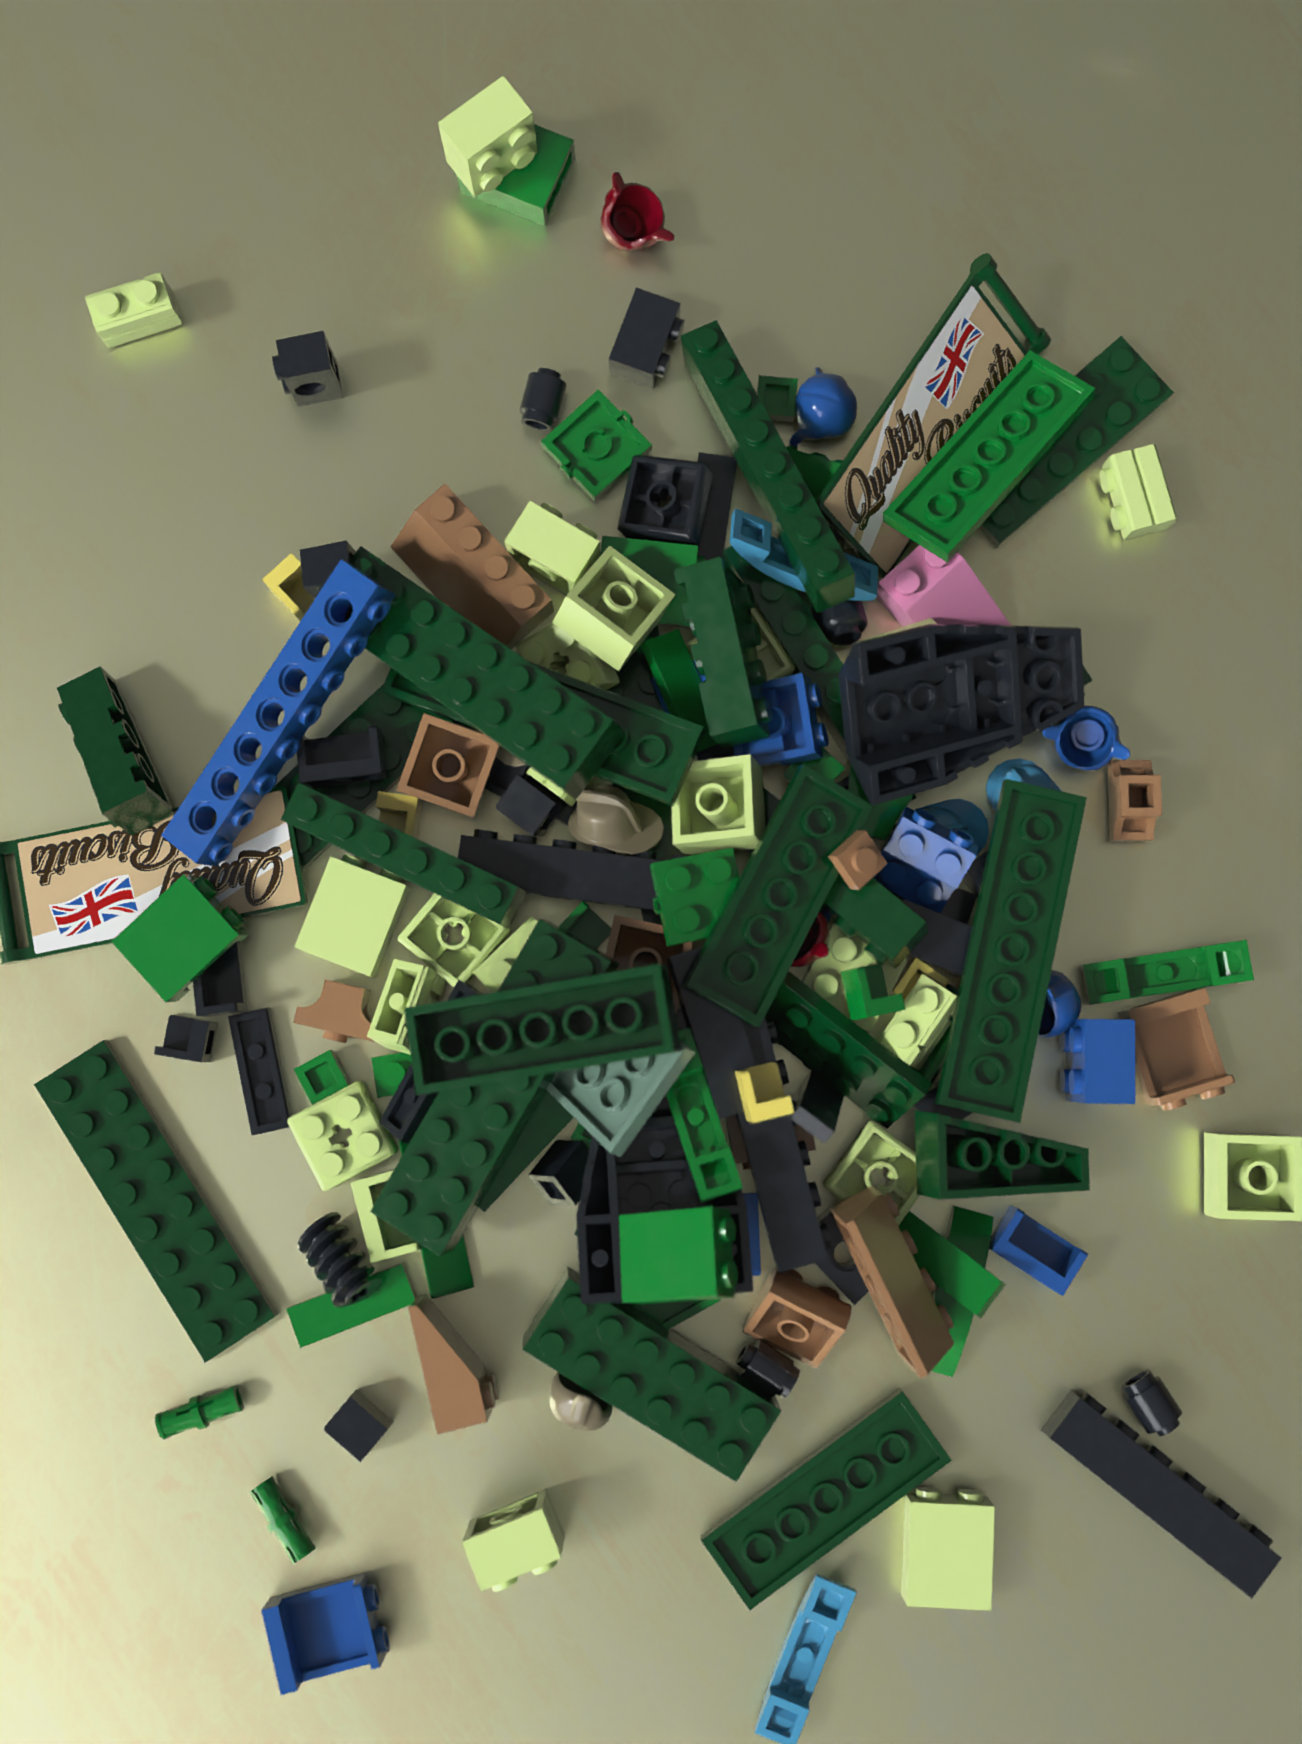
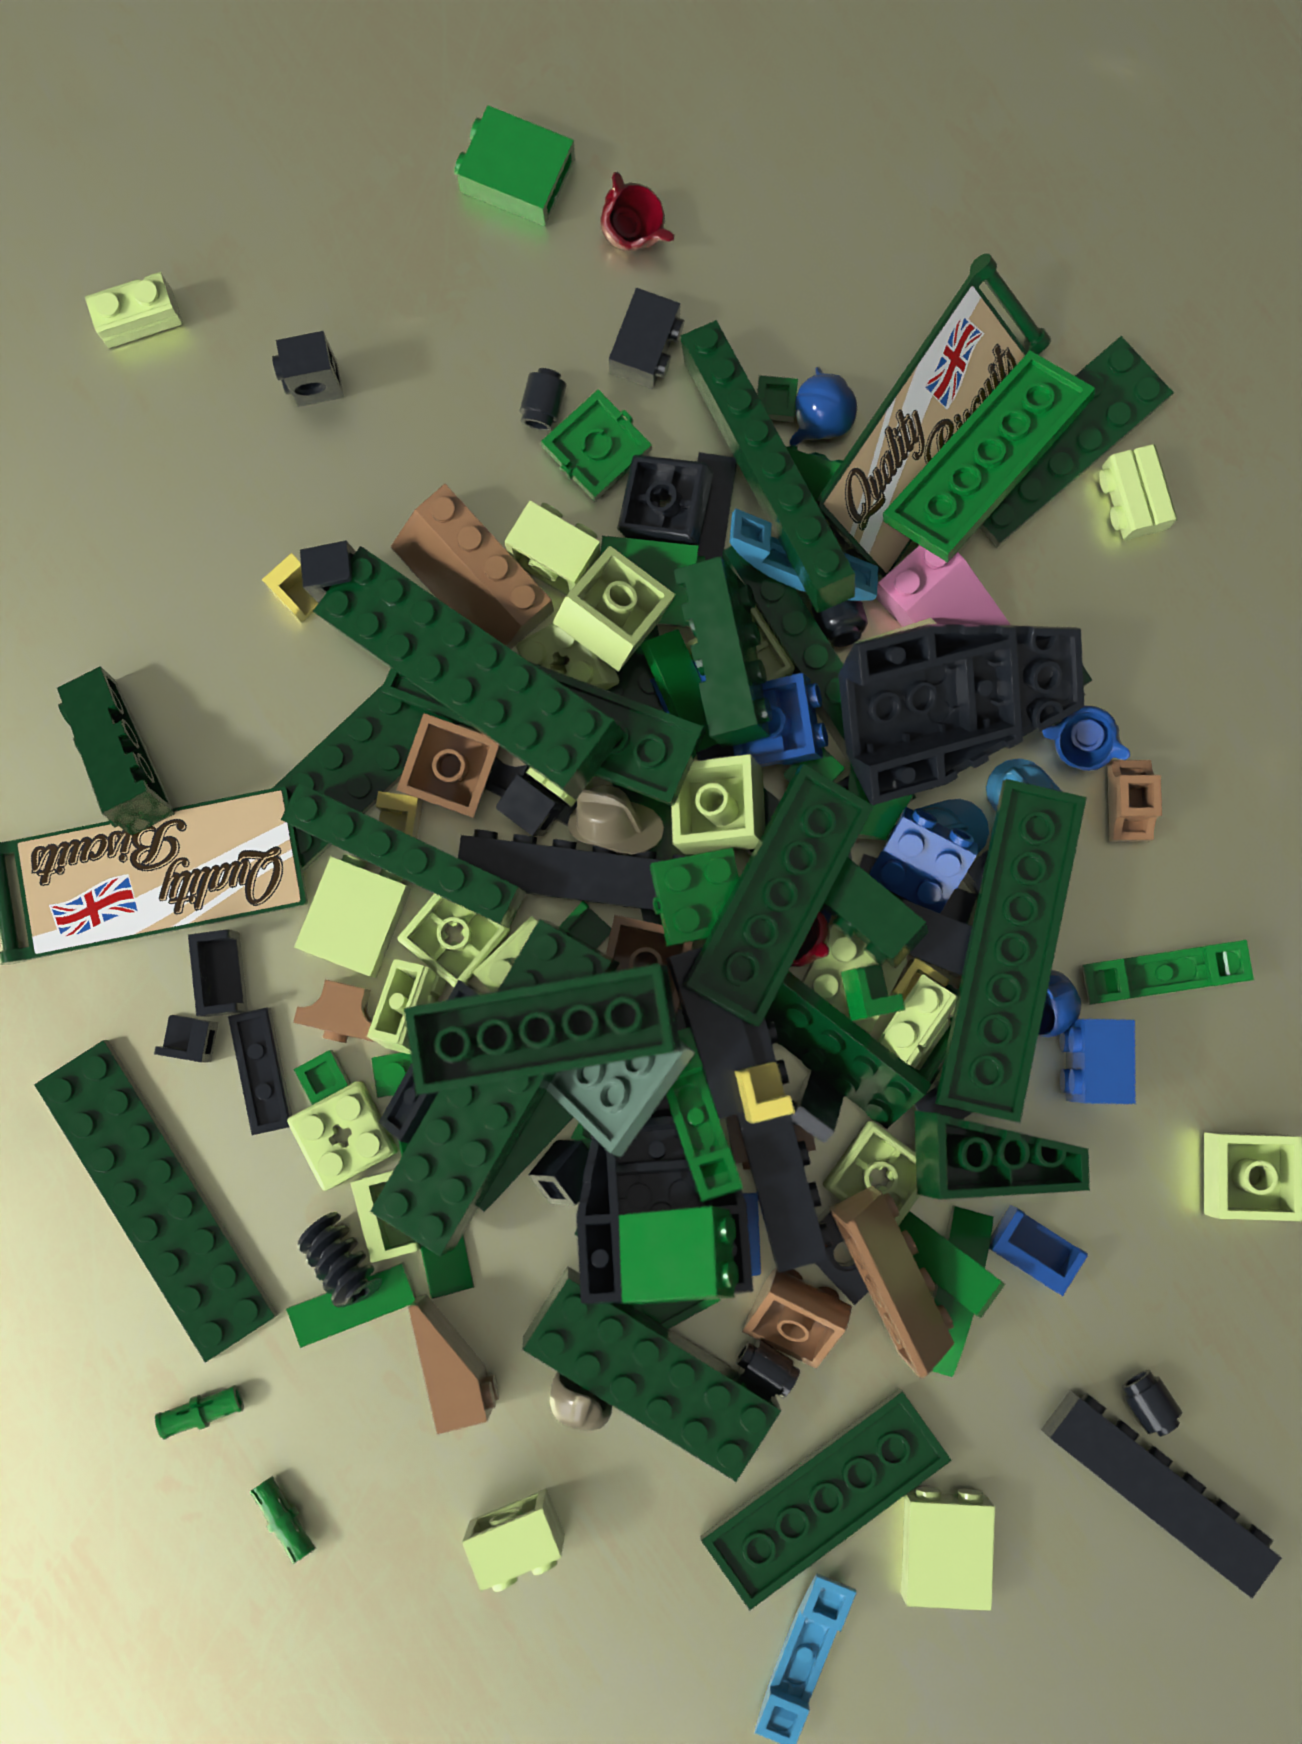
(180, 936): green panel -> none
(258, 722): blue brick -> none
(324, 1630): blue panel -> none
(342, 759): black panel -> none
(358, 1425): black panel -> none
(489, 137): yellowish green brick -> none
(857, 859): medium nougat plate -> none
(1176, 1050): medium nougat panel -> none

